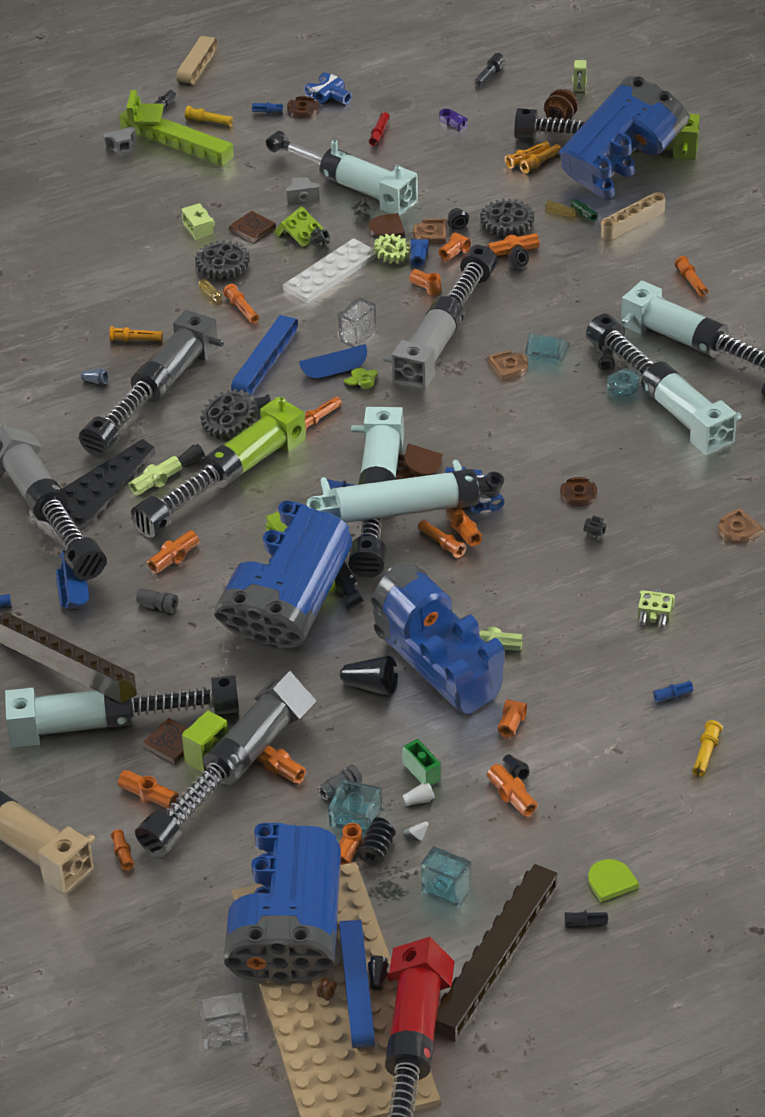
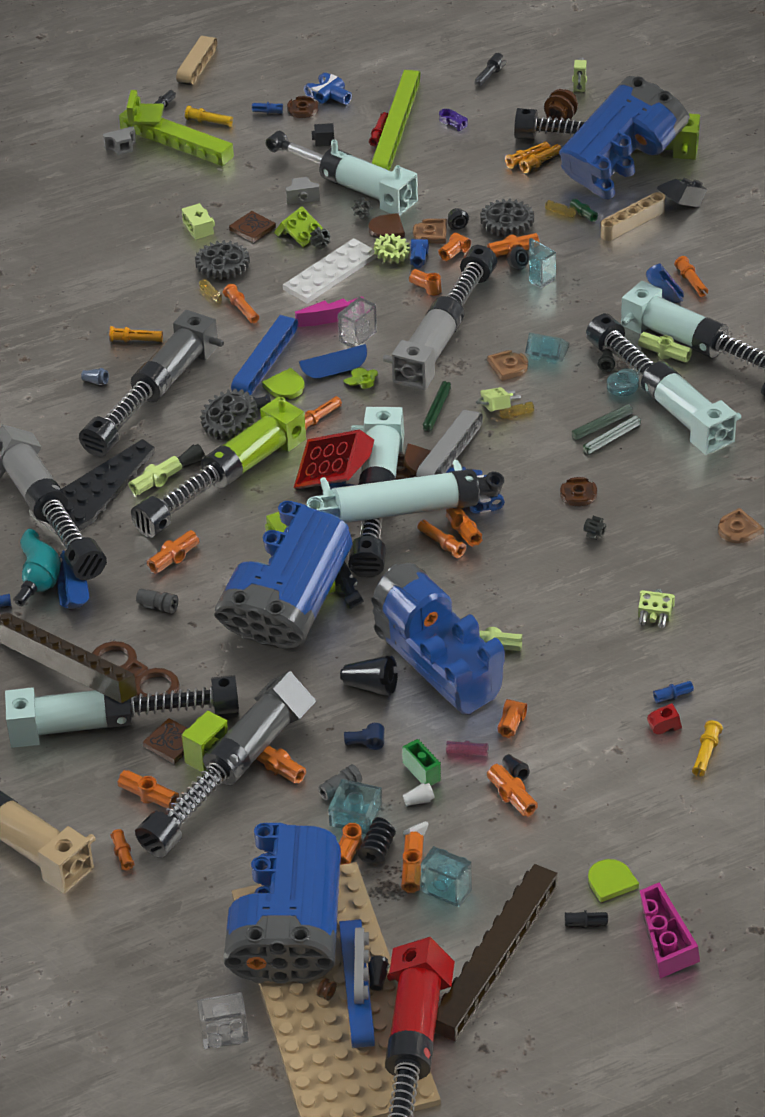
(40, 568): none -> teal animal
(140, 670): none -> reddish brown bar
(285, 384): none -> lime tile
(321, 313): none -> dark pink slope
(323, 134): none -> black brick
(333, 457): none -> red slope
(360, 973): none -> light grey plate
(371, 736): none -> dark blue pin
(396, 119): none -> lime beam
(412, 862): none -> orange piece
(436, 406): none -> dark green axle
(451, 444): none -> light grey beam
(467, 748): none -> clear pink pin
(497, 398): none -> yellowish green piece
(516, 410): none -> clear yellow axle
(541, 264): none -> clear light blue slope
(602, 422): none -> dark green axle
(611, 434): none -> axle
(660, 278): none -> blue brick
(664, 719): none -> red leg
(665, 347): none -> yellowish green piece
(669, 936): none -> dark pink wedge
(684, 191): none -> black slope

